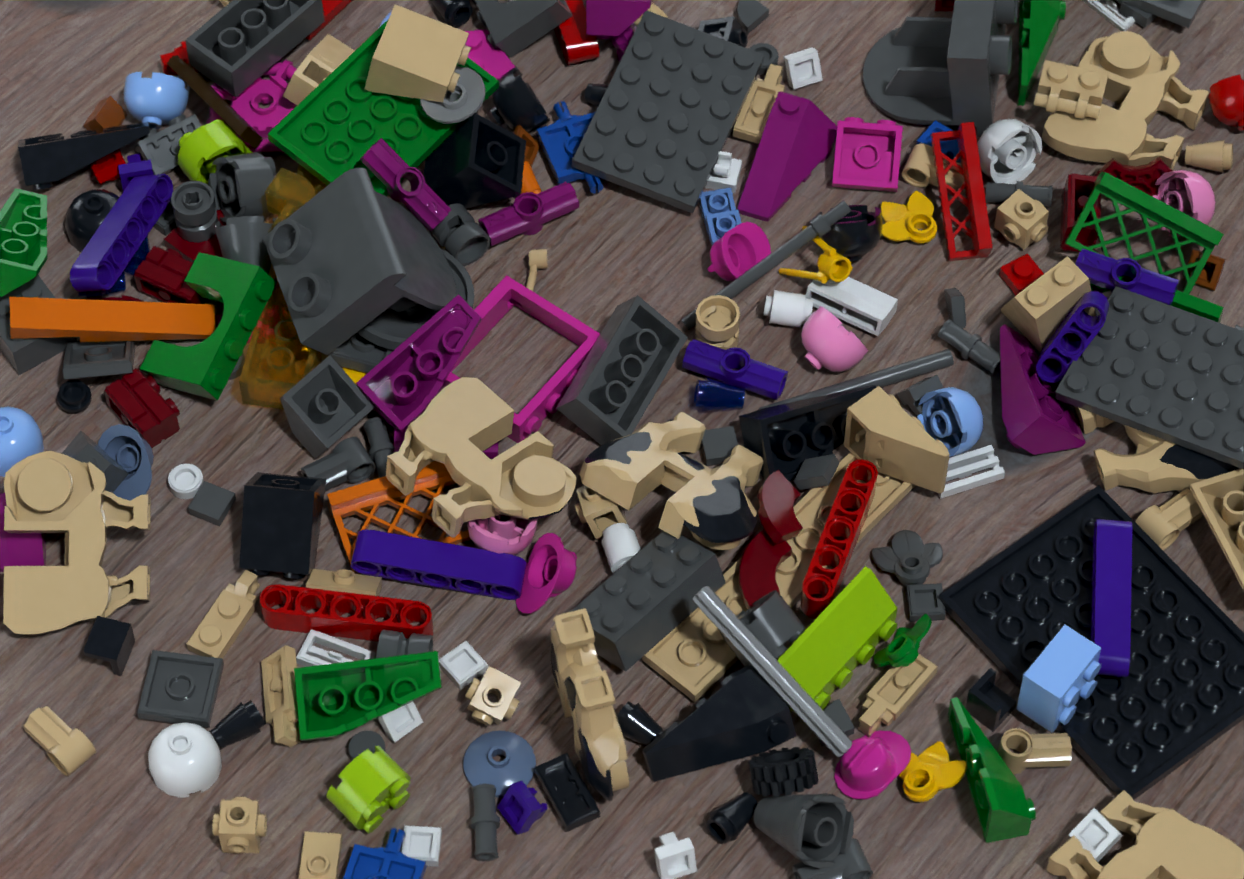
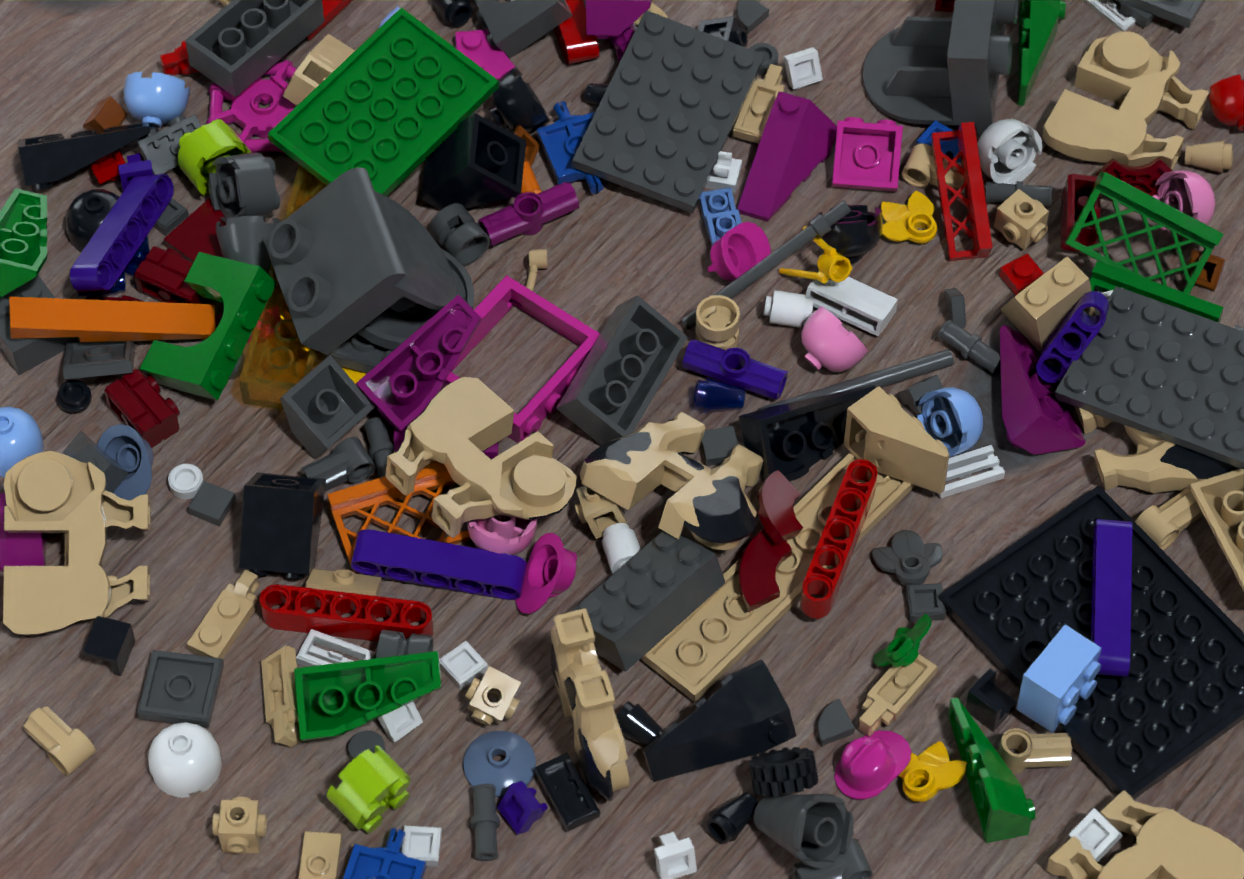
(194, 211): dark grey wheel -> none
(215, 101): dark brown tile -> none
(238, 724): black cone -> none
(287, 194): clear yellow brick -> none
(390, 168): magenta piece -> none
(417, 57): tan slope -> none
(469, 95): light grey dish -> none
(771, 623): dark grey brick -> none
(772, 671): light grey axle -> none
(816, 472): dark grey tile -> none
(841, 638): lime slope -> none
(1071, 83): tan plate -> none
(1105, 272): dark purple piece -> none

